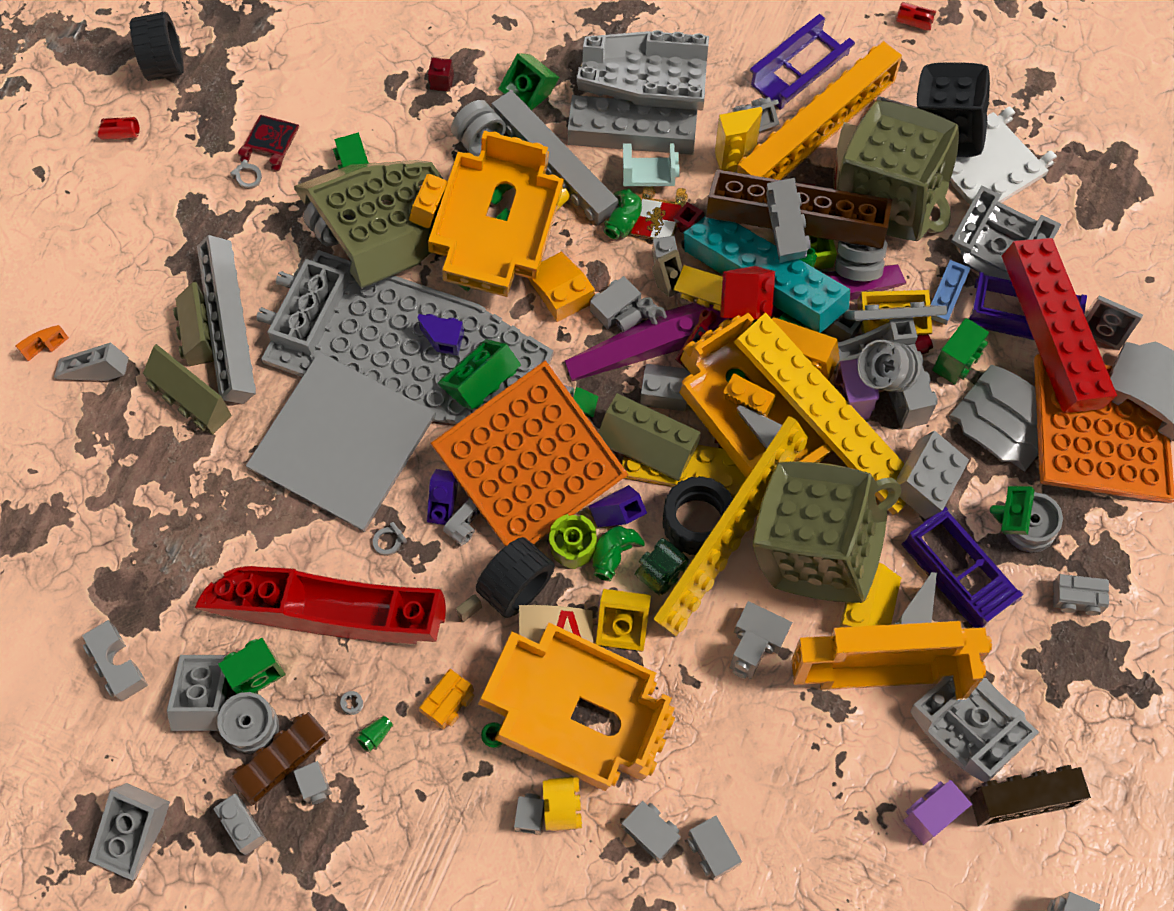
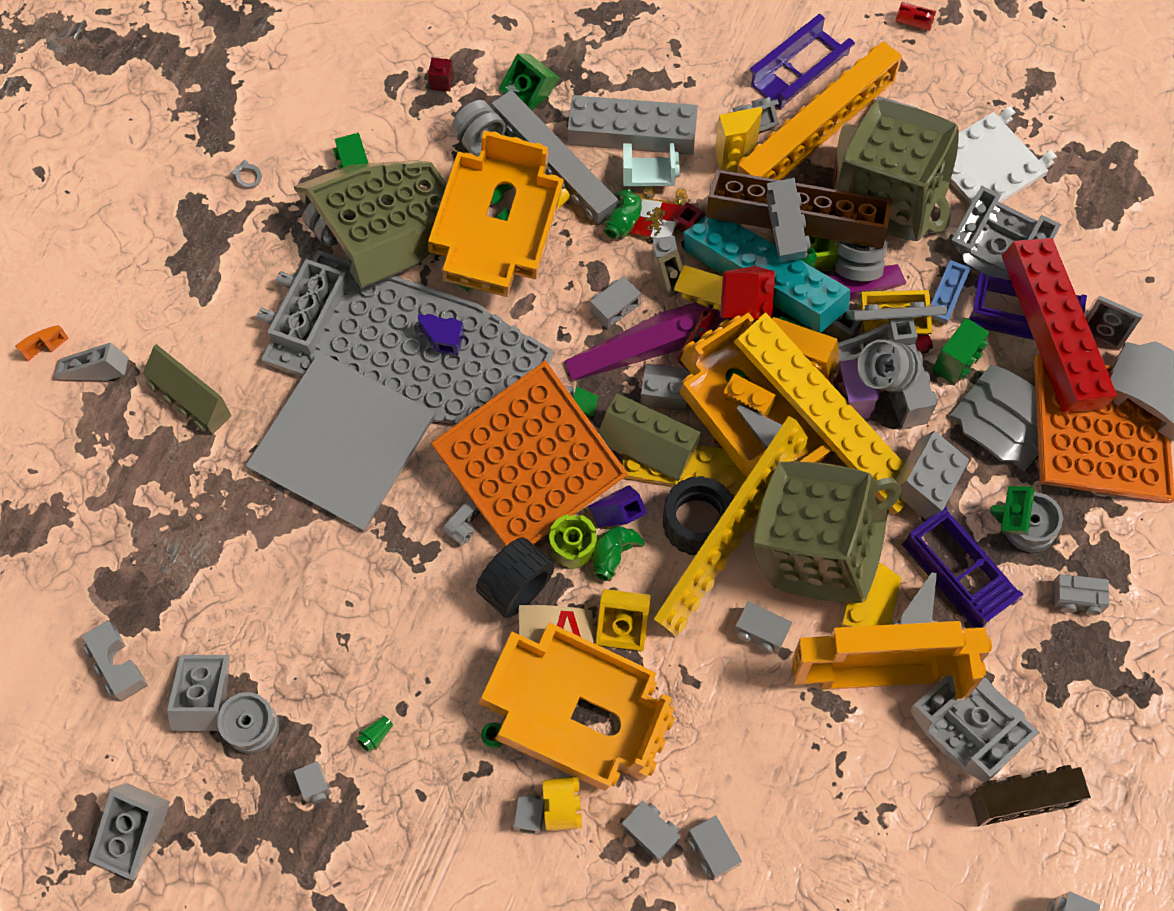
(118, 128): red arm -> none
(156, 46): black tyre -> none
(193, 326): olive slope -> none
(226, 320): light grey brick -> none
(240, 824): light grey brick -> none
(251, 667): green brick -> none
(269, 137): flag -> none
(279, 759): reddish brown brick -> none
(326, 605): red slope -> none
(344, 705): light grey bush -> none
(393, 529): light grey piece -> none
(428, 200): light orange brick -> none
(441, 496): dark purple slope -> none
(447, 699): light orange brick -> none
(469, 607): dark tan tile -> none
(480, 373): green slope -> none
(562, 286): light orange slope -> none
(644, 309): light grey bar -> none
(647, 68): light grey wedge -> none
(662, 567): clear green brick -> none
(748, 655): light grey brick -> none
(931, 816): medium lavender brick -> none
(960, 95): black piece -> none

